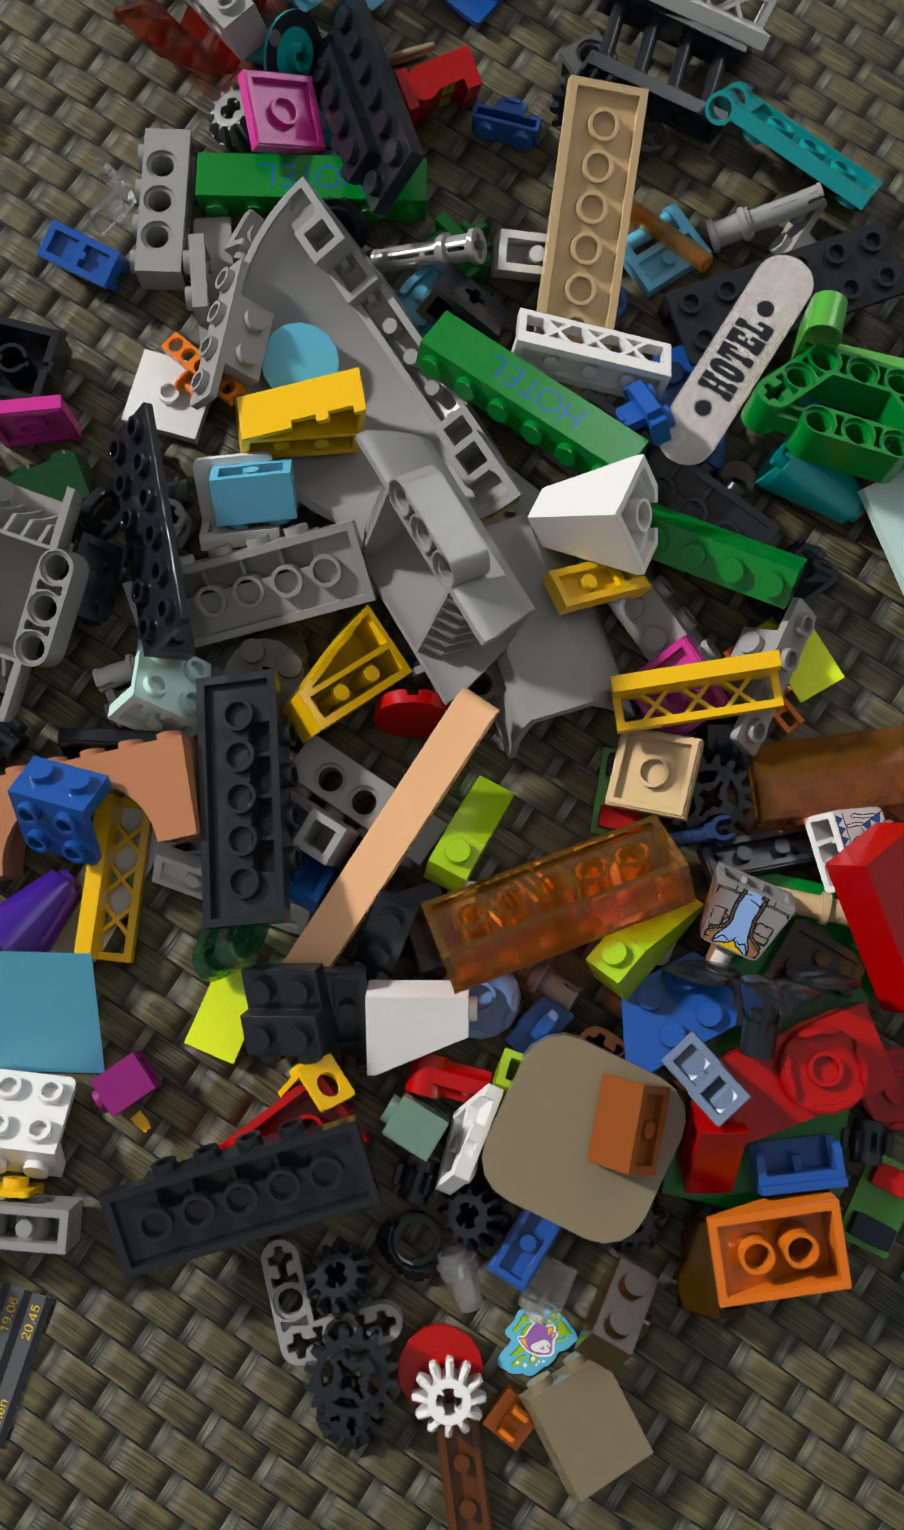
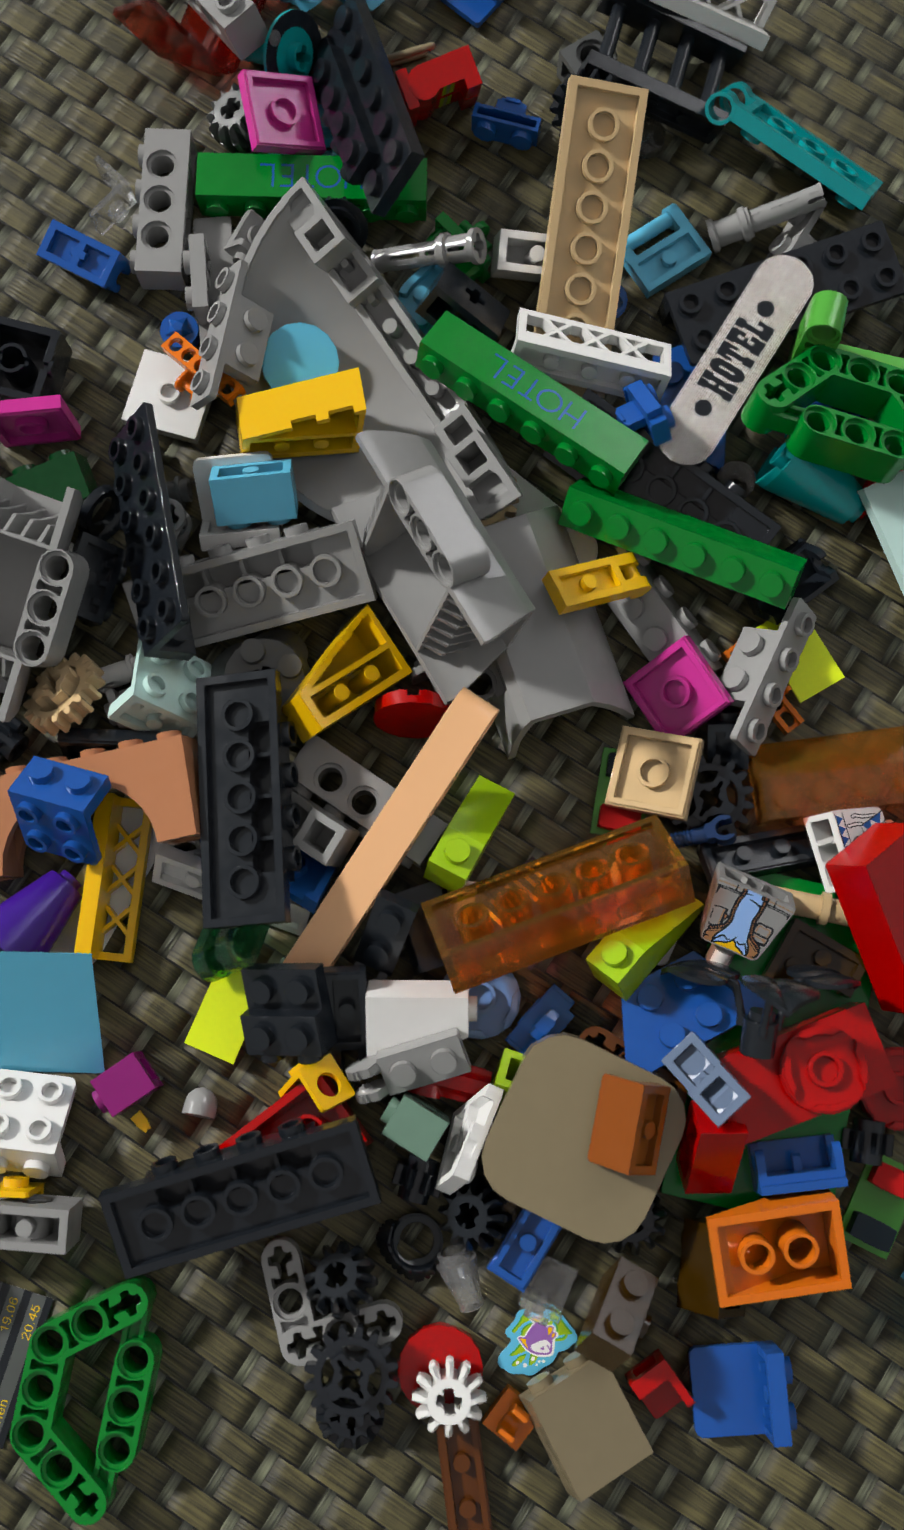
(47, 1408): none -> green piece
(64, 694): none -> tan gear
(183, 324): none -> blue tile
(200, 1103): none -> light grey hinge
(410, 1065): none -> light grey hinge
(554, 986): dark grey pin -> none
(601, 515): white slope -> none
(657, 1384): none -> red panel
(670, 237): clear orange piece -> none
(696, 676): yellow fence -> none
(742, 1391): none -> blue bracket

